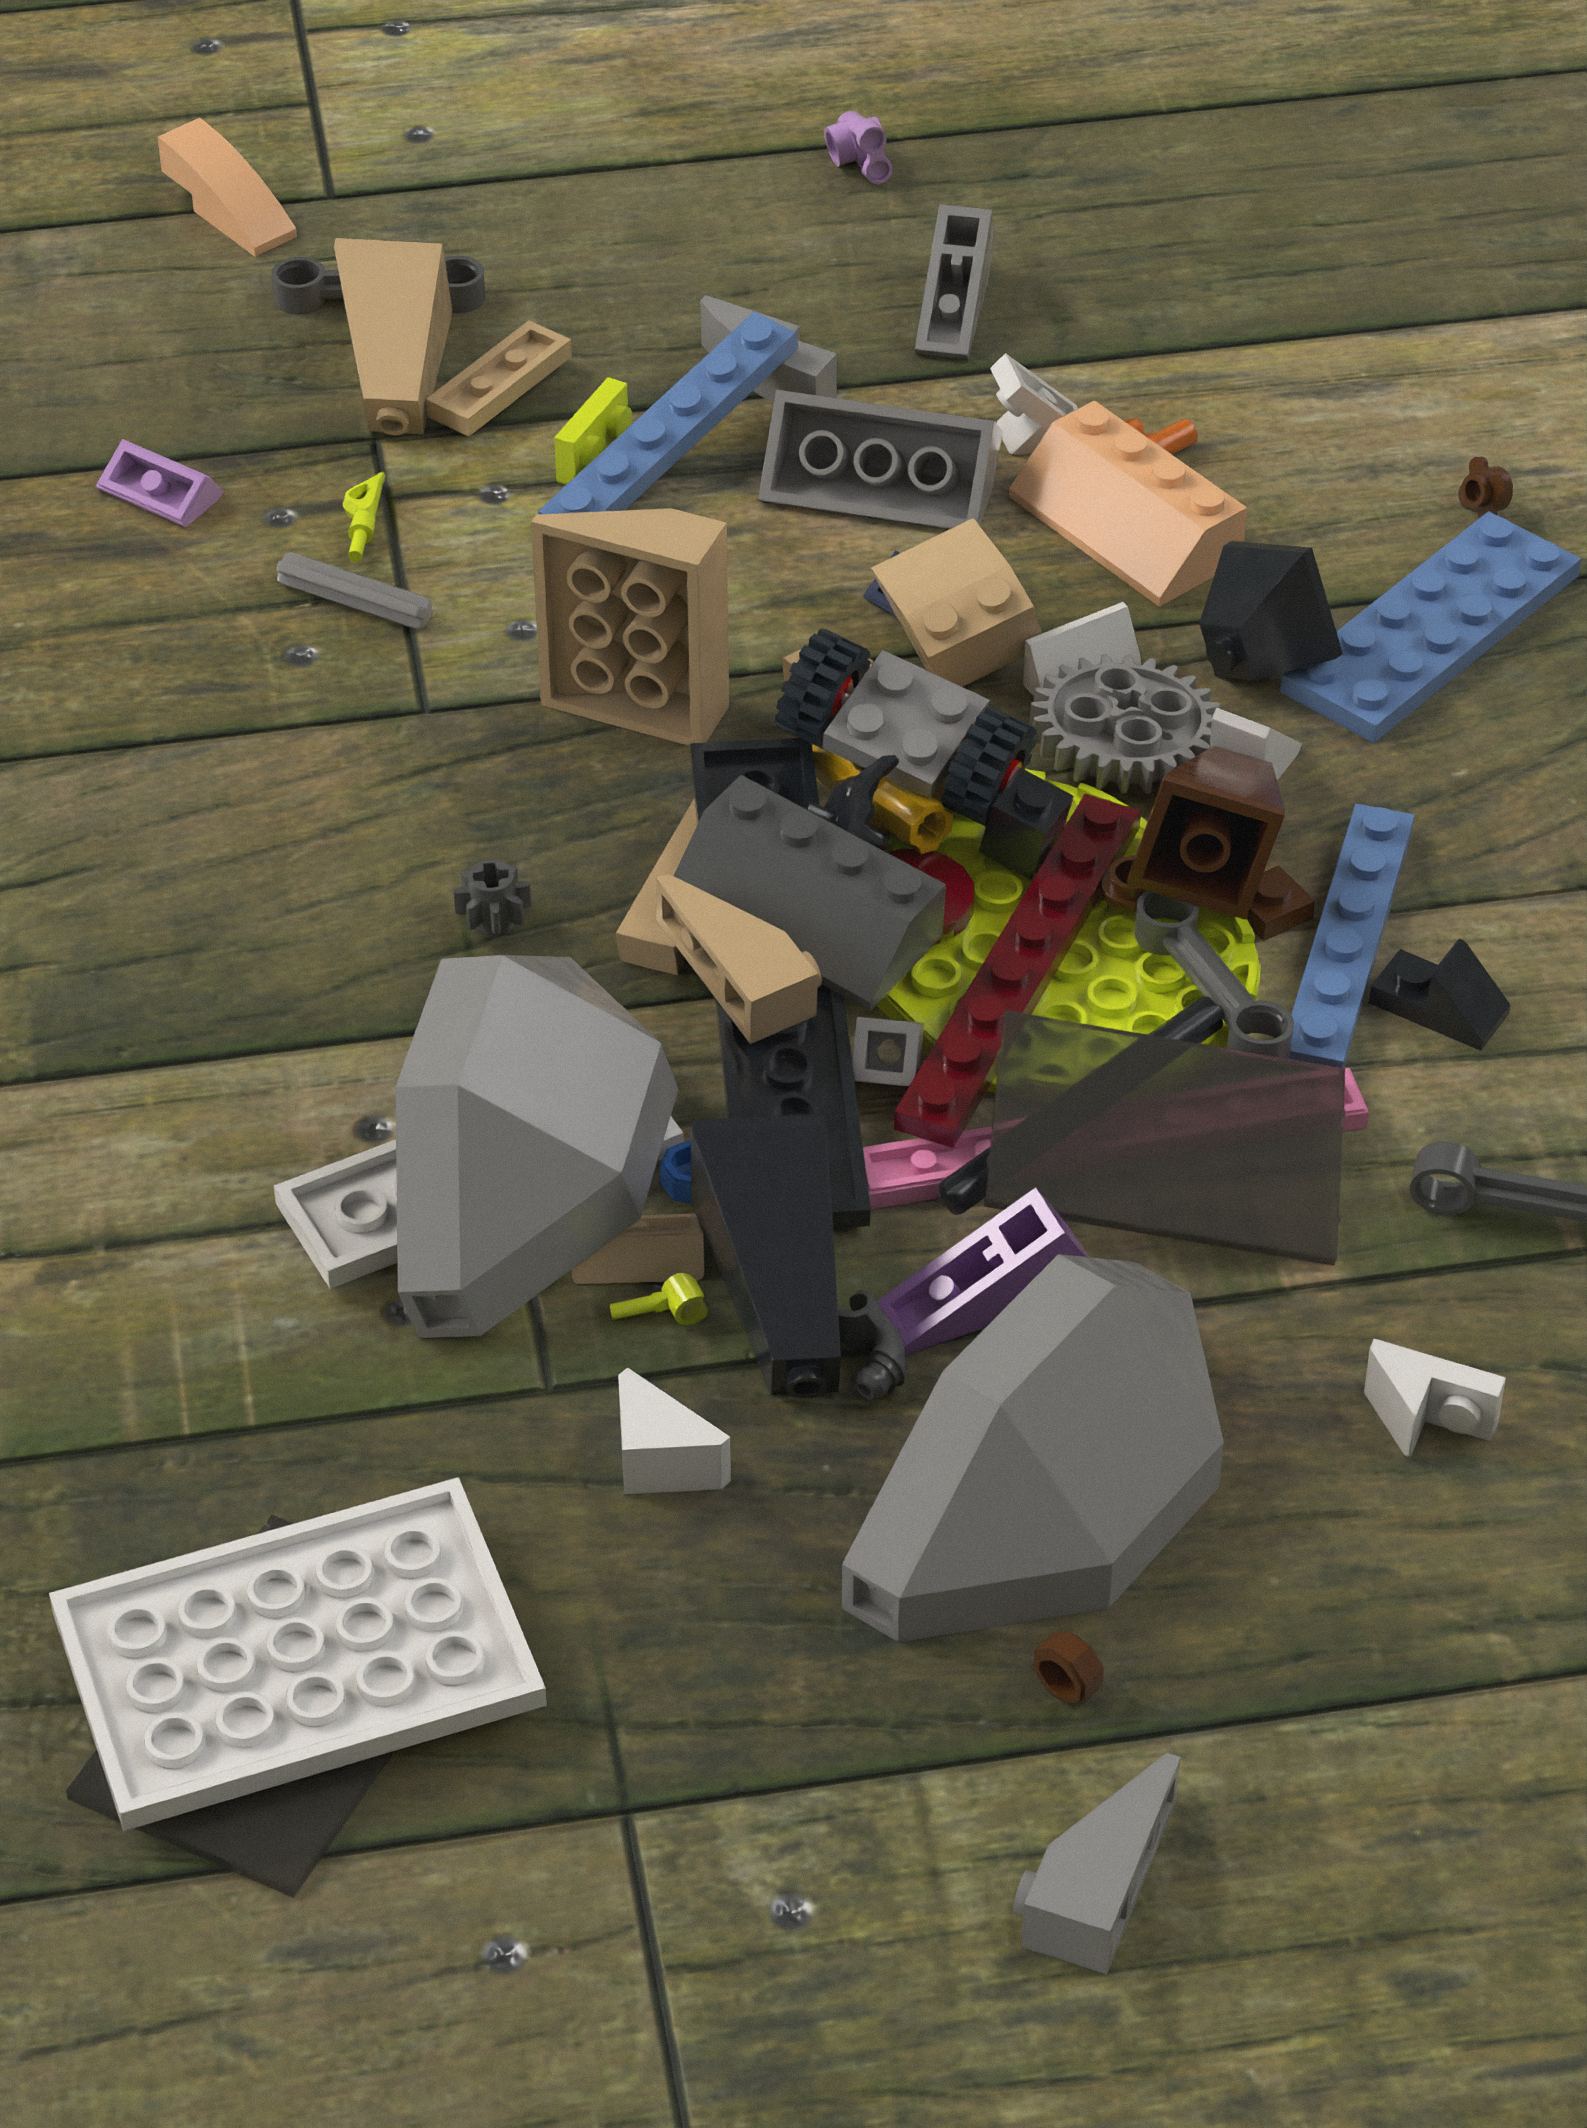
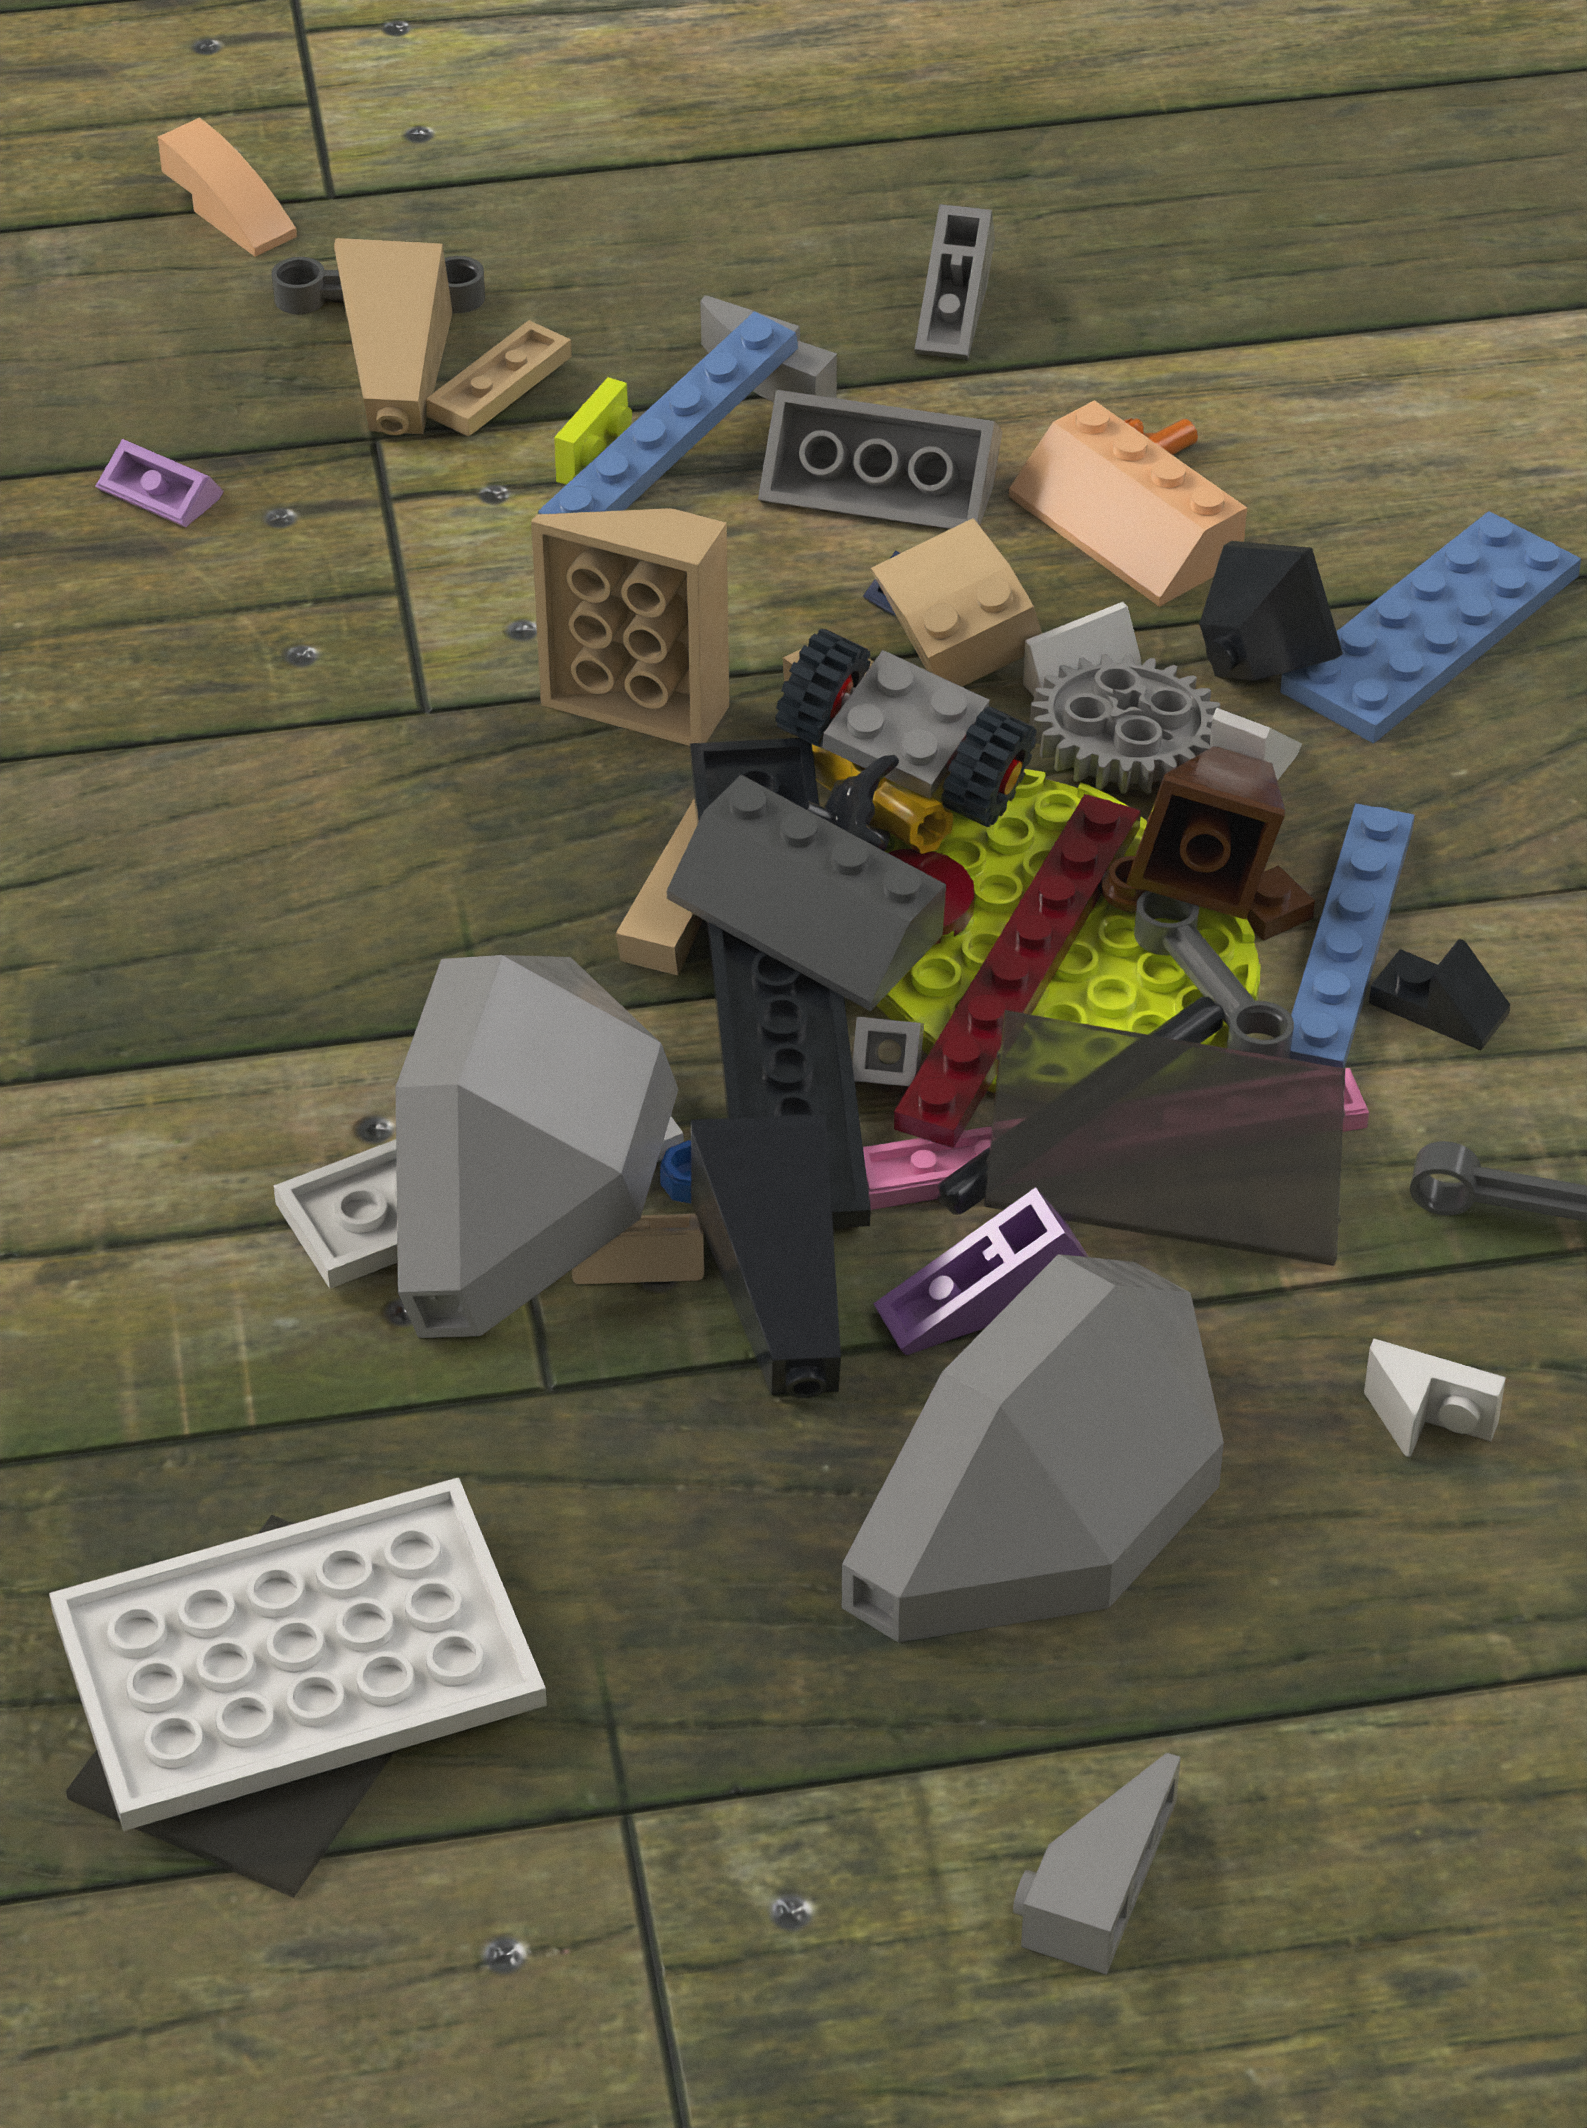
(354, 590): light grey axle -> none
(361, 506): neon yellow hand -> none
(492, 897): dark grey gear -> none
(667, 1443): white slope -> none
(679, 1294): neon yellow hand -> none
(740, 959): tan slope -> none
(859, 141): lavender plate -> none
(871, 1326): dark grey piece -> none
(1025, 823): black brick -> none
(1030, 405): white slope -> none
(1068, 1667): reddish brown tile -> none
(1485, 487): reddish brown plate -> none

